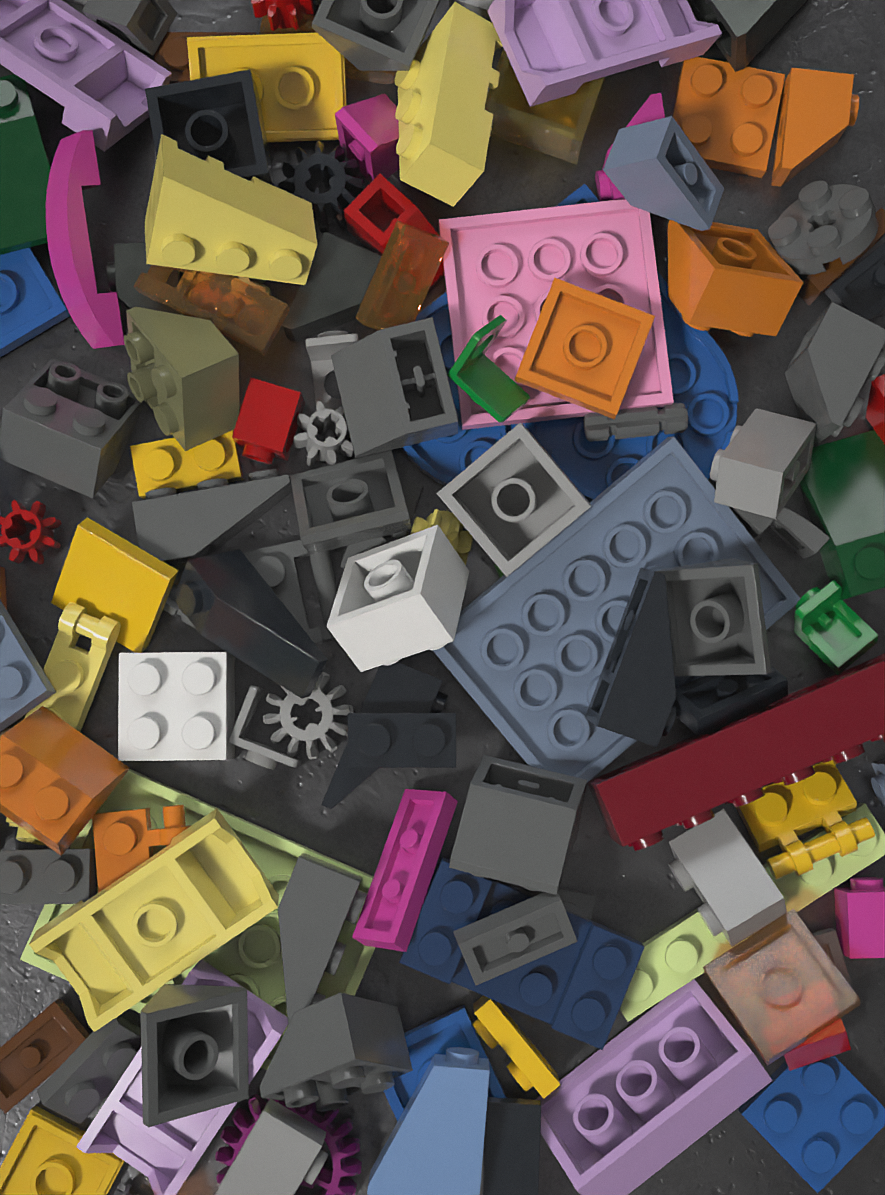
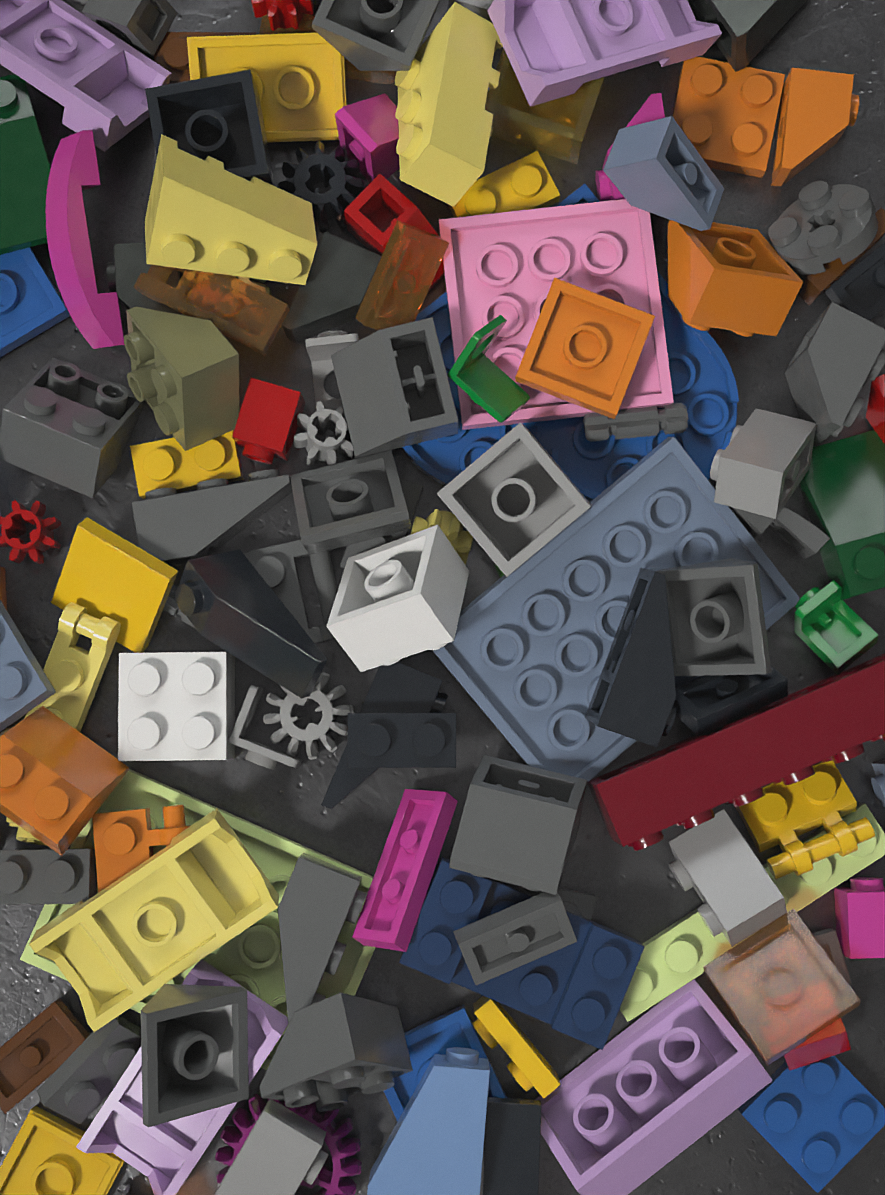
(511, 188): none -> yellow plate

